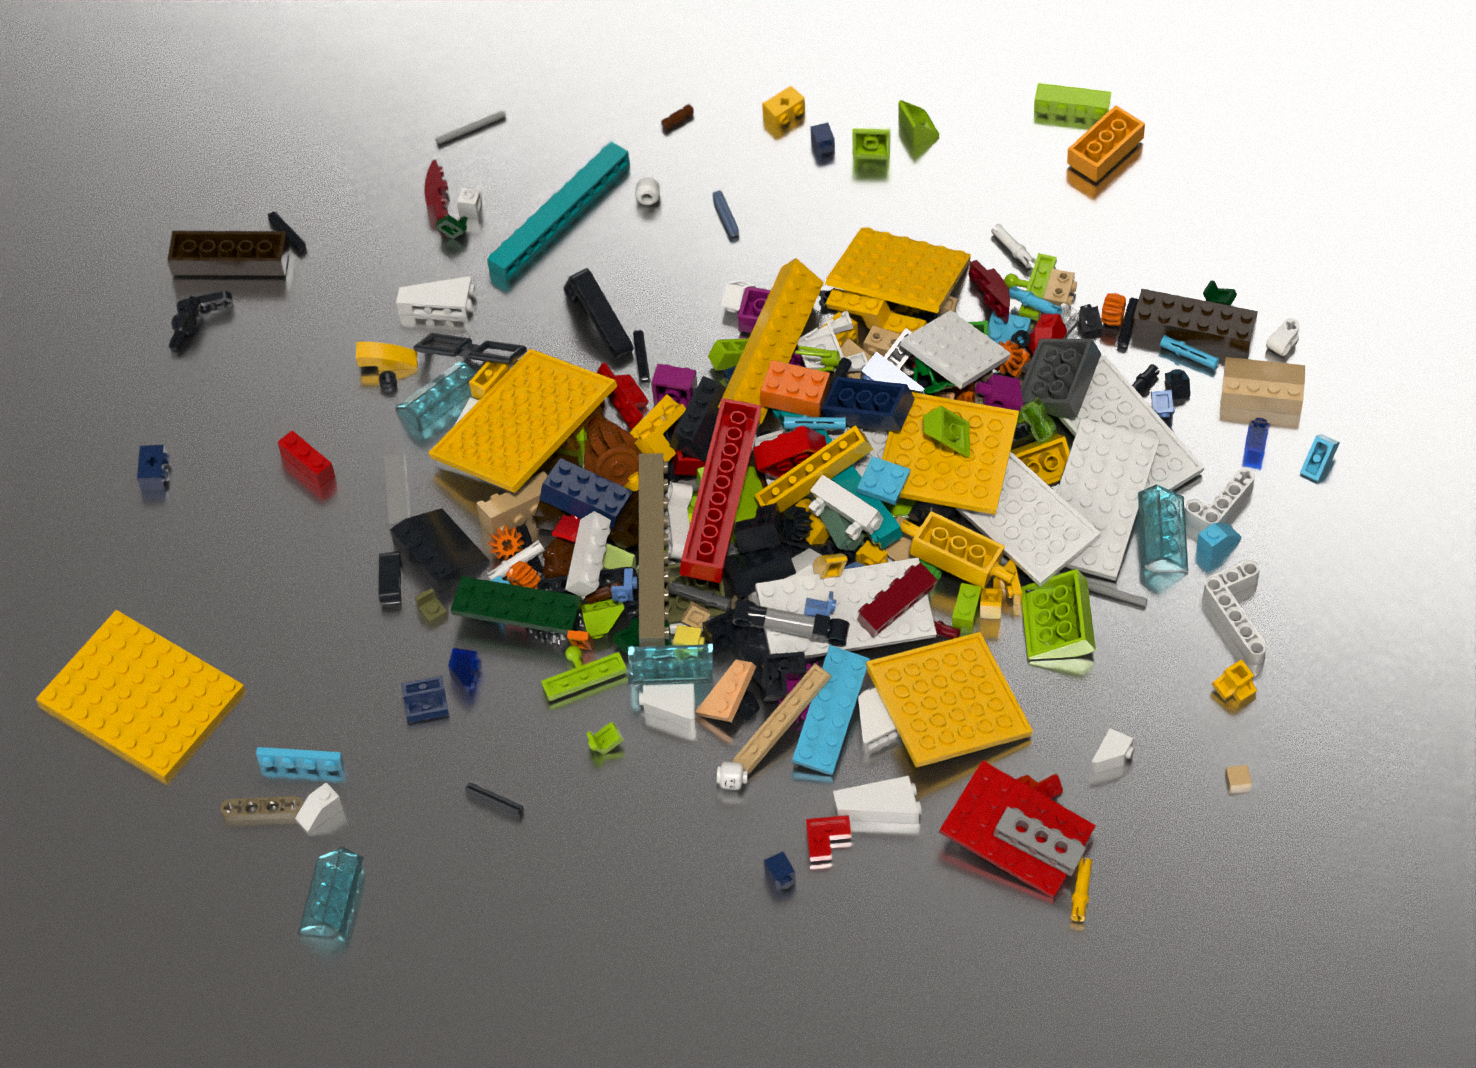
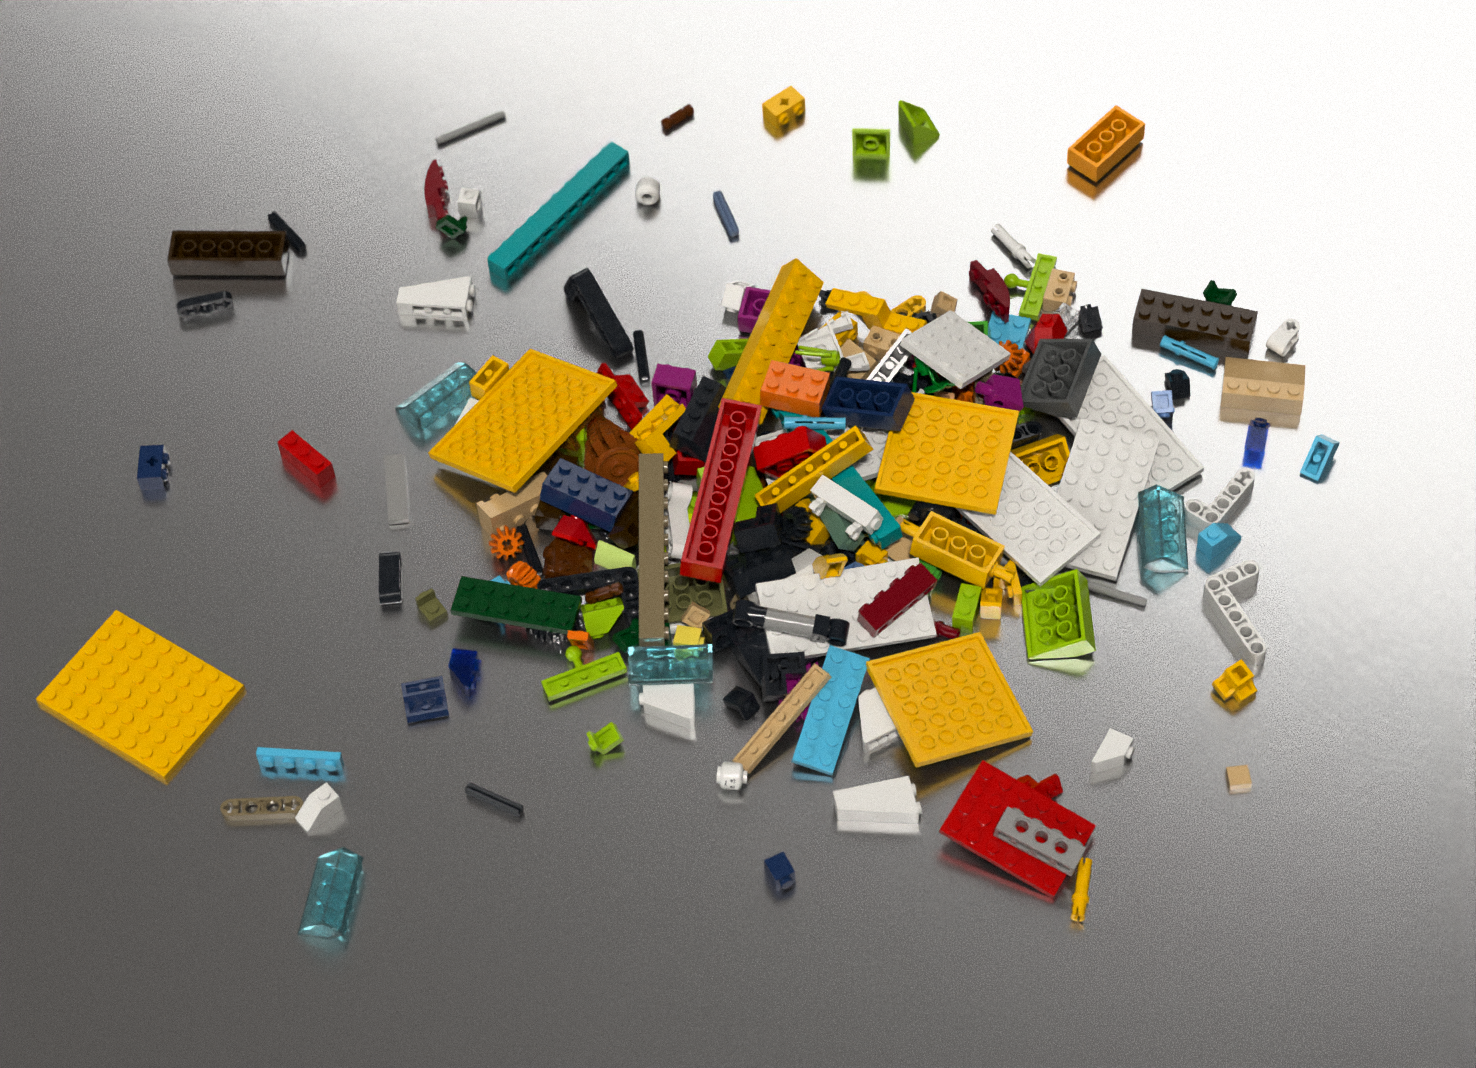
(181, 329): black axle -> none
(385, 356): yellow slope -> none
(388, 385): black bush -> none
(438, 548): black slope -> none
(467, 349): black bar -> none
(524, 555): white pin -> none
(588, 554): white brick -> none
(625, 592): medium blue bracket -> none
(695, 594): dark grey pin -> none
(728, 692): light nougat wing -> none
(820, 607): medium blue bracket -> none
(822, 138): dark blue brick -> none
(823, 830): red plate -> none
(882, 370): slope -> none
(883, 480): medium azure plate -> none
(899, 269): yellow plate -> none
(948, 429): lime slope -> none
(1025, 335): black bush -> none
(1028, 299): medium azure pin -> none
(1041, 424): clear neon green brick -> none
(1072, 101): lime brick -> none
(1113, 309): orange gear -> none
(1126, 328): black axle -> none
(1144, 379): black pin -> none

